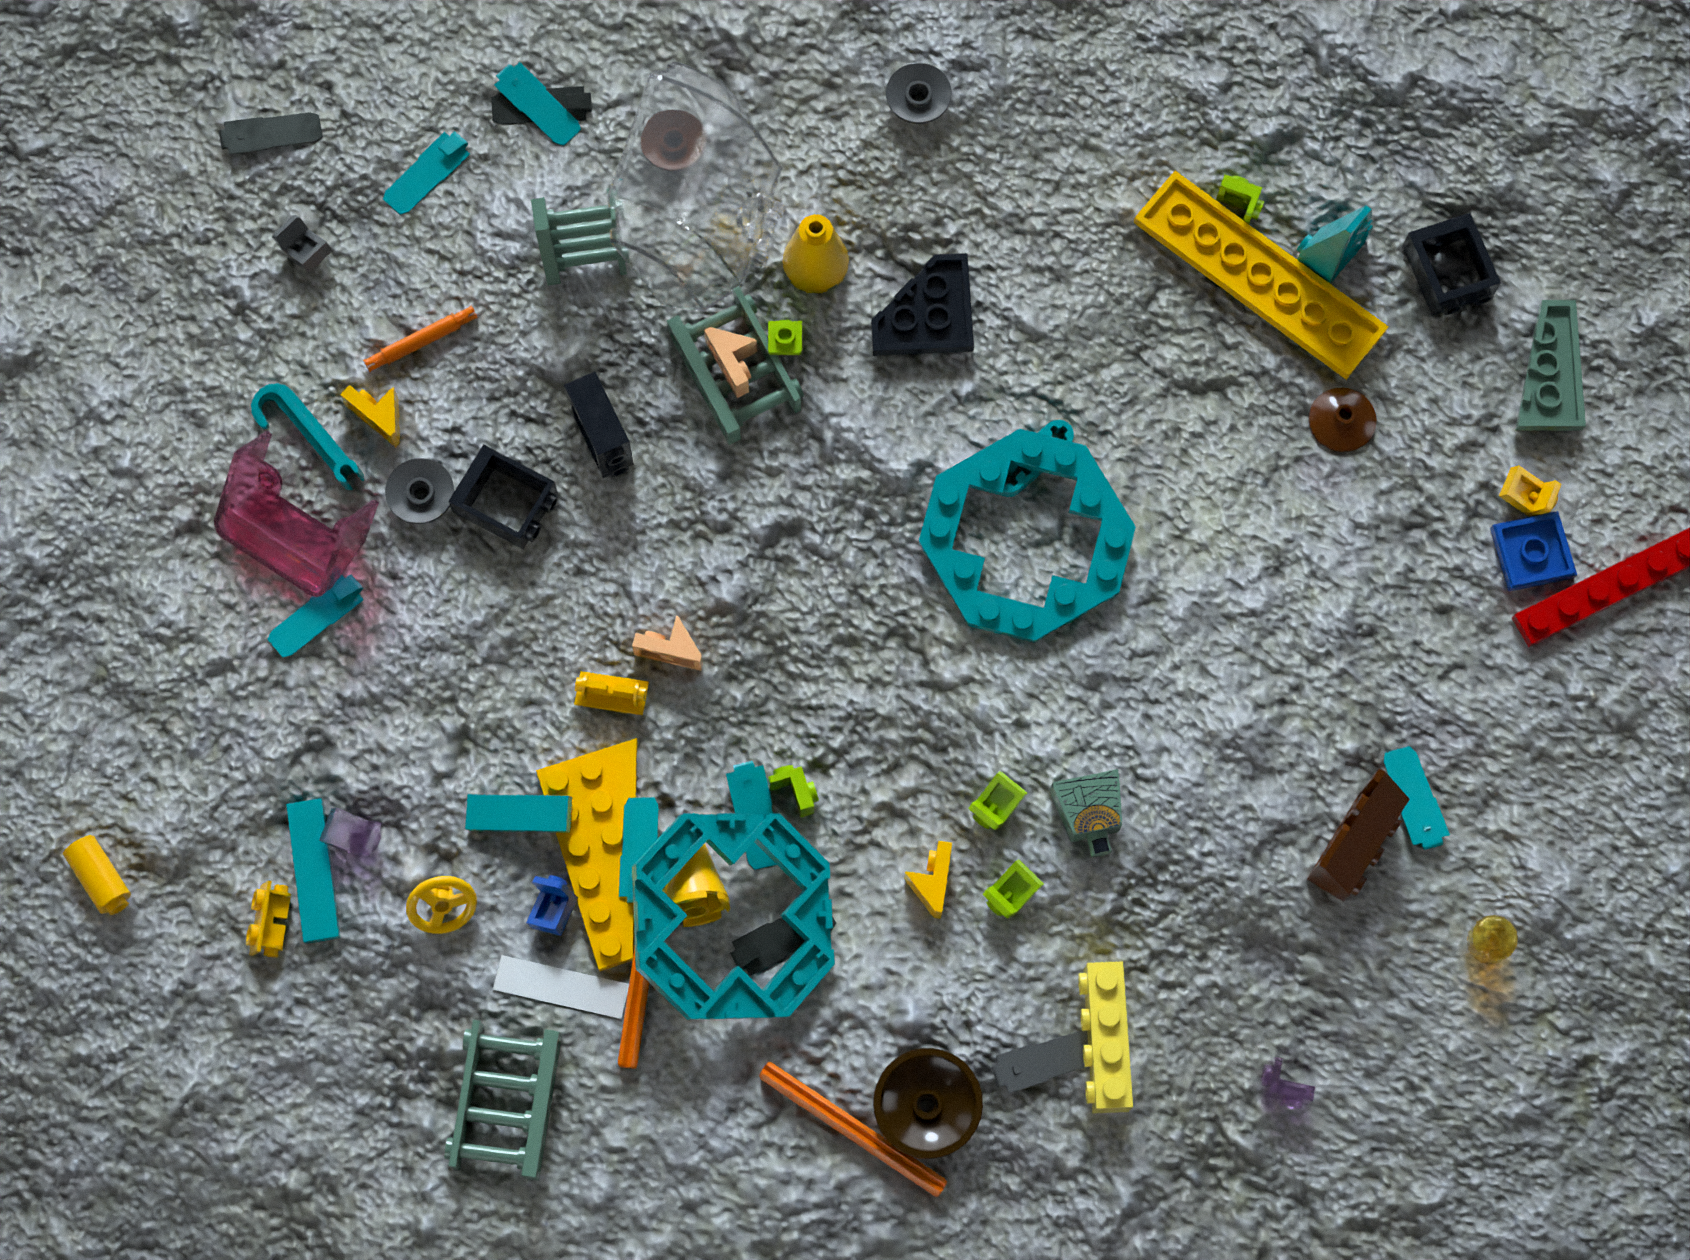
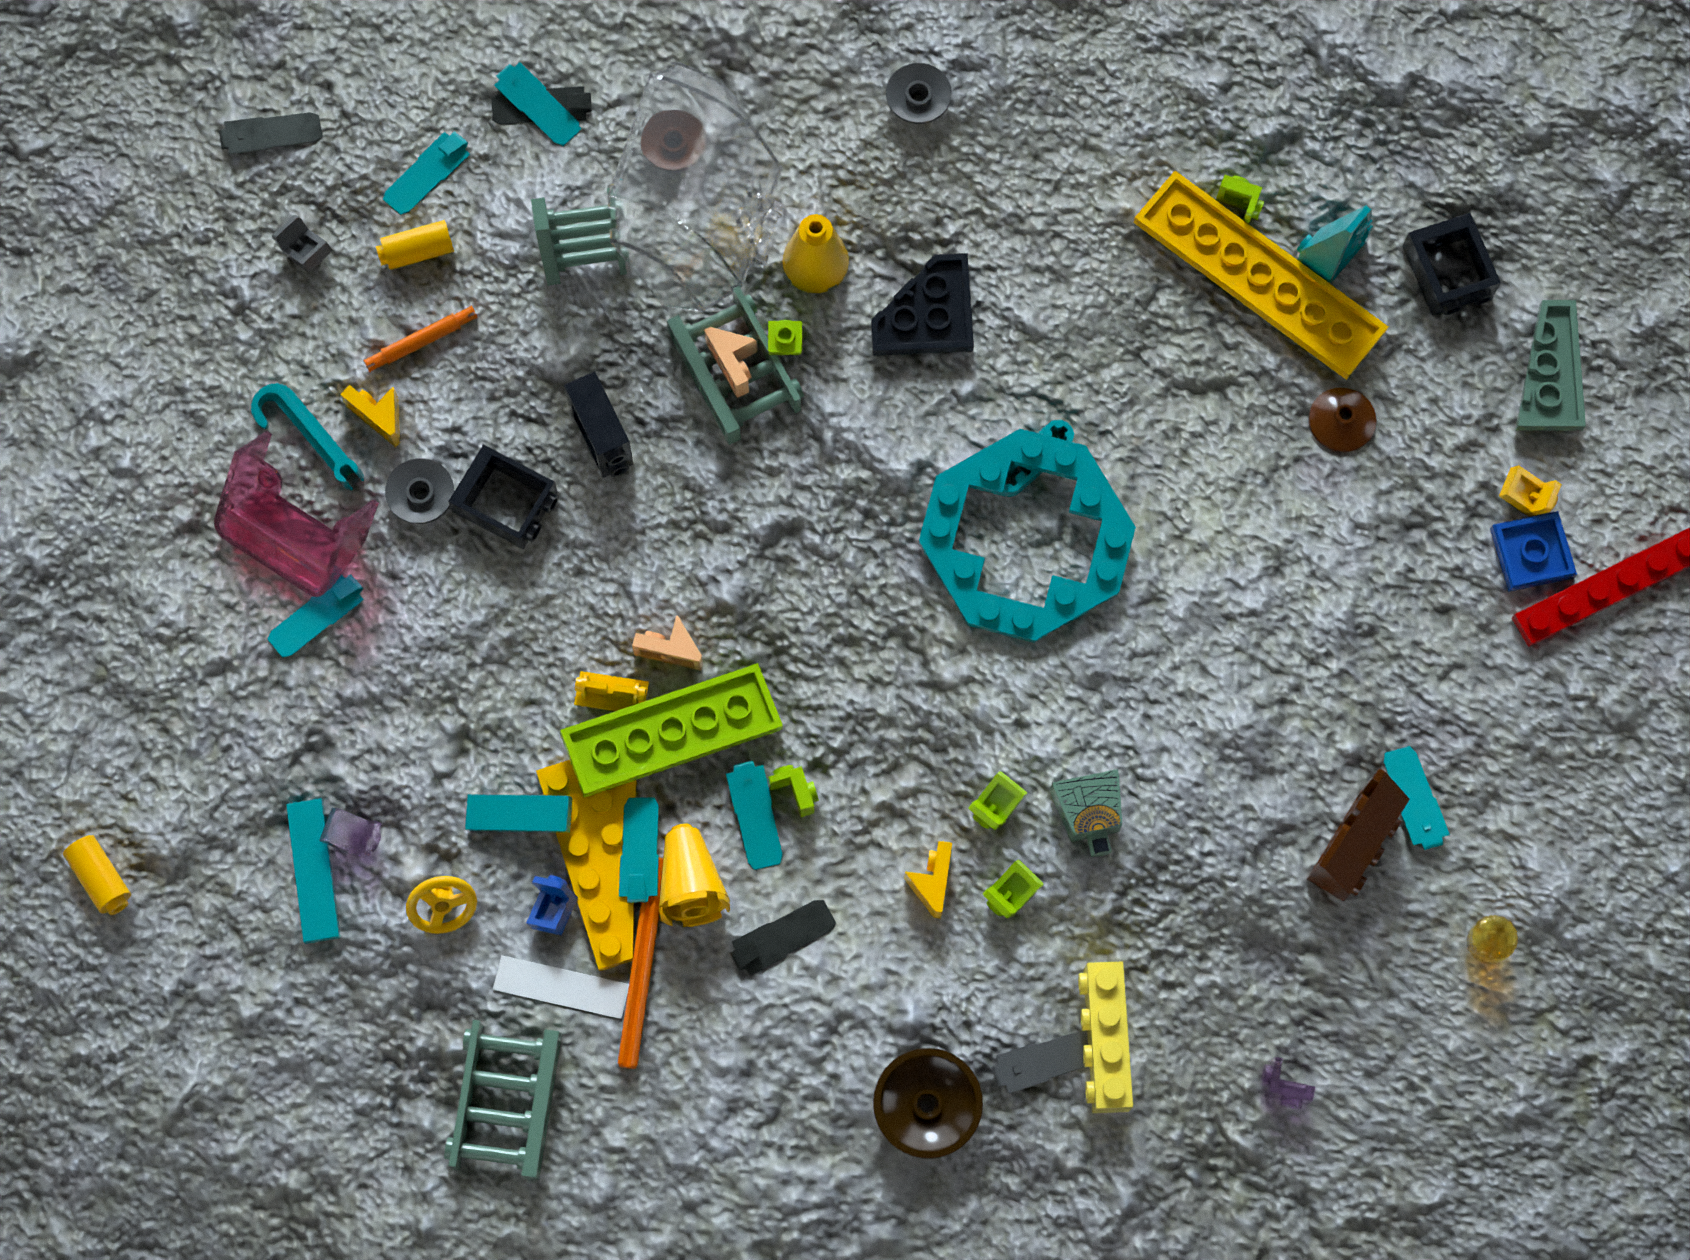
(268, 905): yellow hinge -> none
(415, 245): none -> yellow brick
(659, 916): teal plate -> none
(670, 730): none -> lime plate
(852, 1129): orange axle -> none

